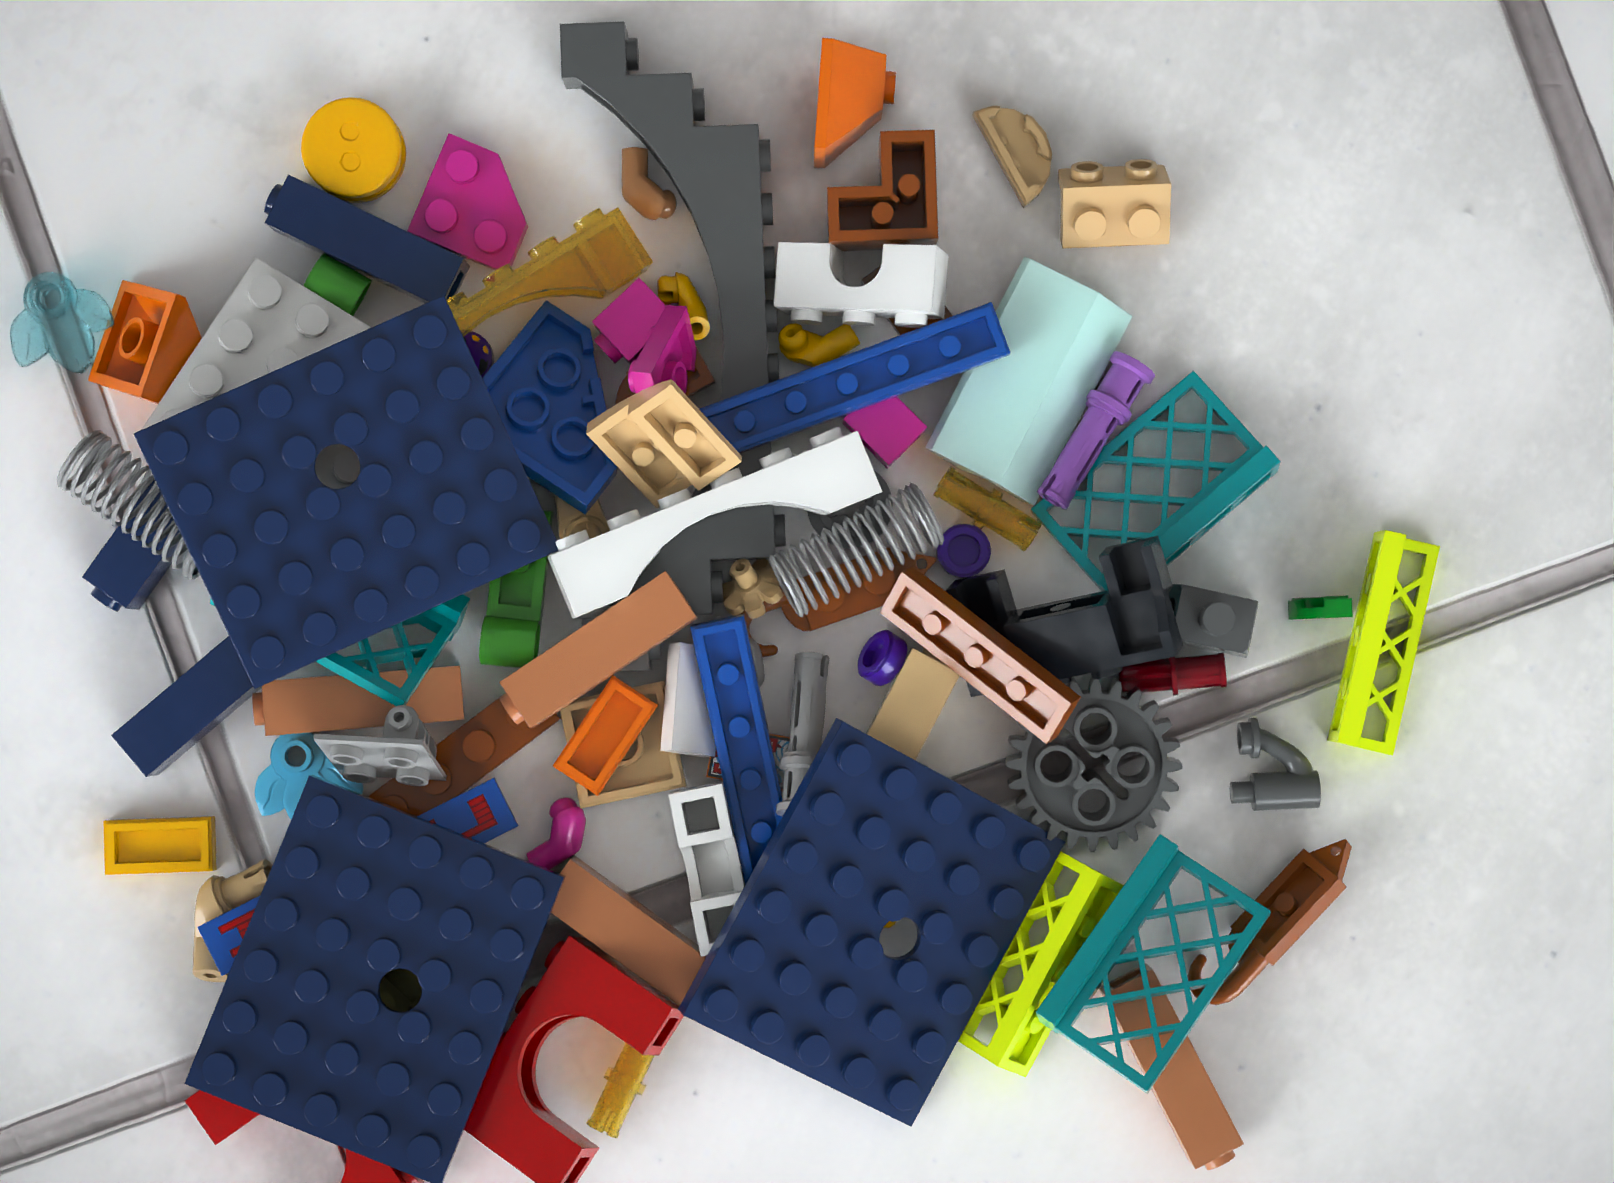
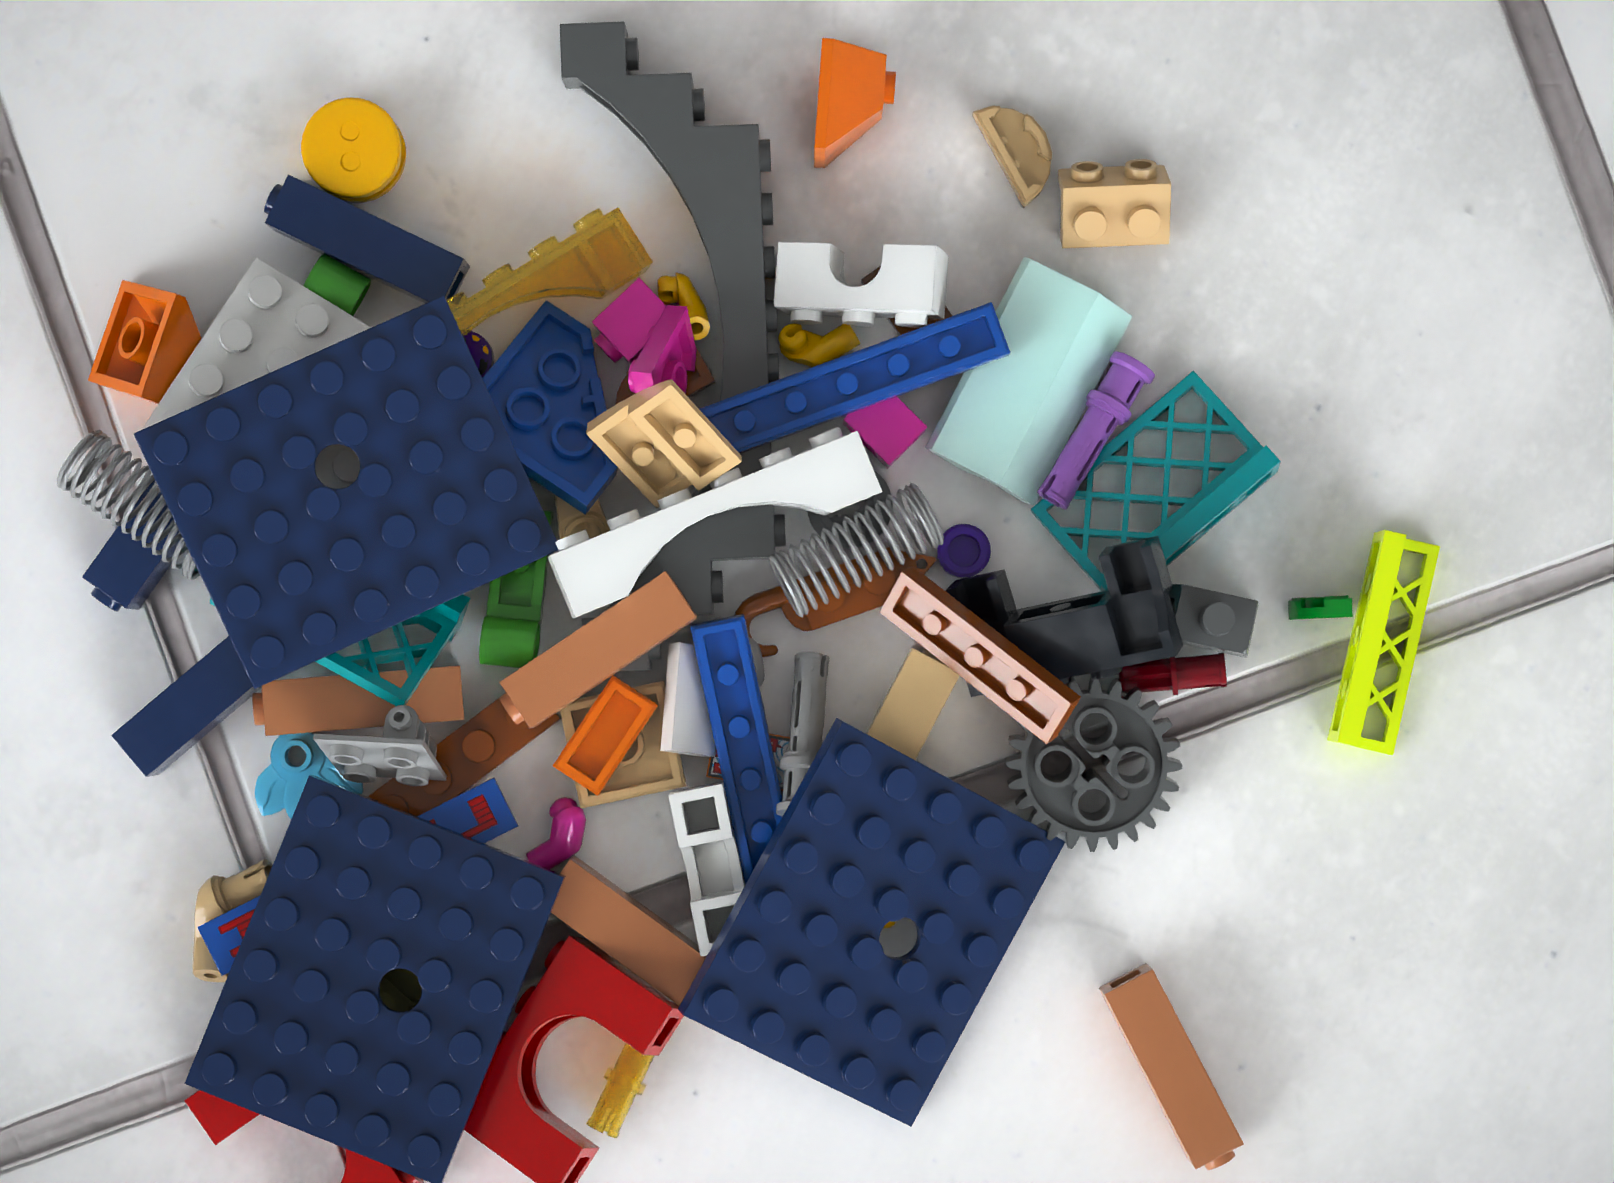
(60, 331): clear light blue plate -> none
(160, 845): yellow tile -> none
(470, 206): dark pink plate -> none
(640, 190): medium nougat arm -> none
(751, 588): tan plant -> none
(882, 657): dark purple tile -> none
(897, 210): dark orange brick -> none
(987, 508): clear yellow pin -> none
(1019, 1030): neon yellow fence -> none
(1113, 935): teal fence -> none
(1275, 790): dark grey plant -> none
(1295, 903): dark orange plate -> none

